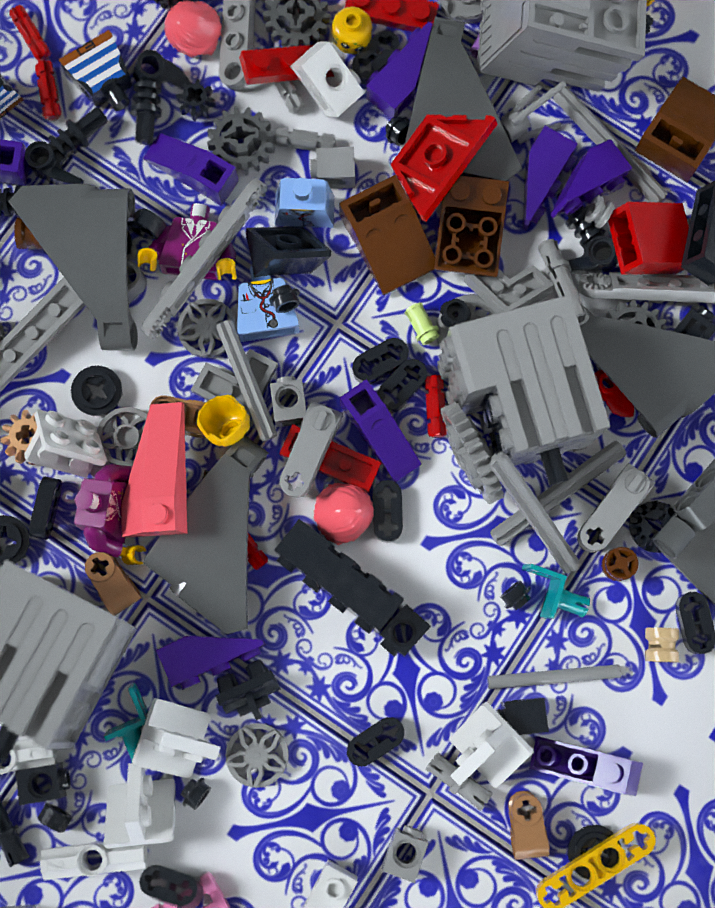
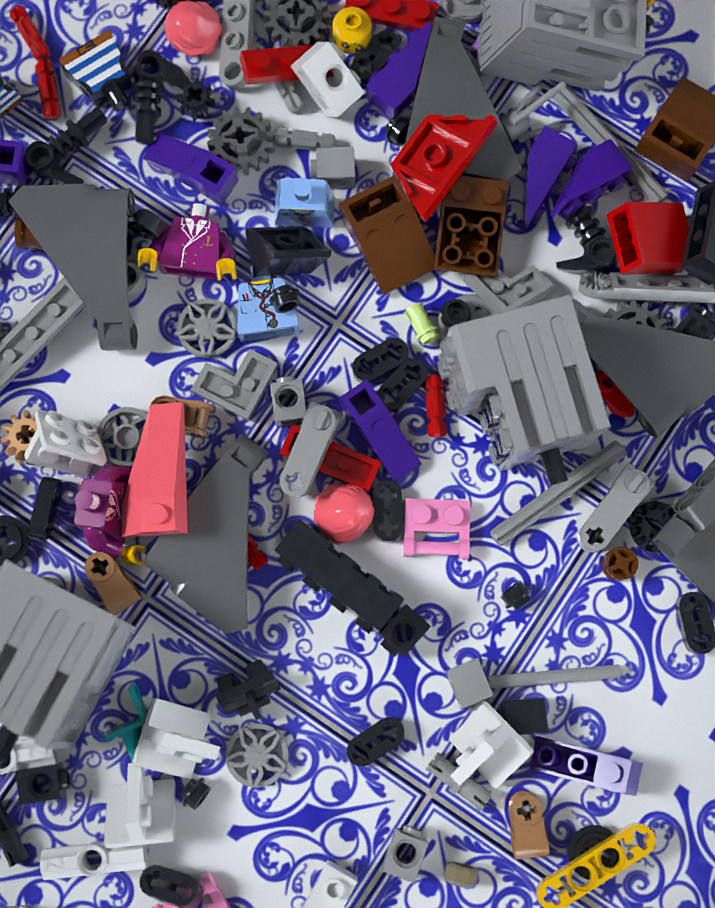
(54, 817): black axle -> none
(96, 376): black gear -> none
(195, 268): light grey plate -> none
(196, 655): dark purple slope -> none
(223, 420): yellow hair -> none
(246, 380): light grey axle -> none
(437, 517): none -> bright pink plate
(460, 874): none -> dark tan tile
(469, 684): none -> light grey brick
(471, 452): light grey gear -> none
(534, 512): light grey axle -> none
(556, 595): teal bracket -> none
(559, 272): light grey pin -> none
(599, 211): light grey bush -> none
(662, 644): tan wheel -> none

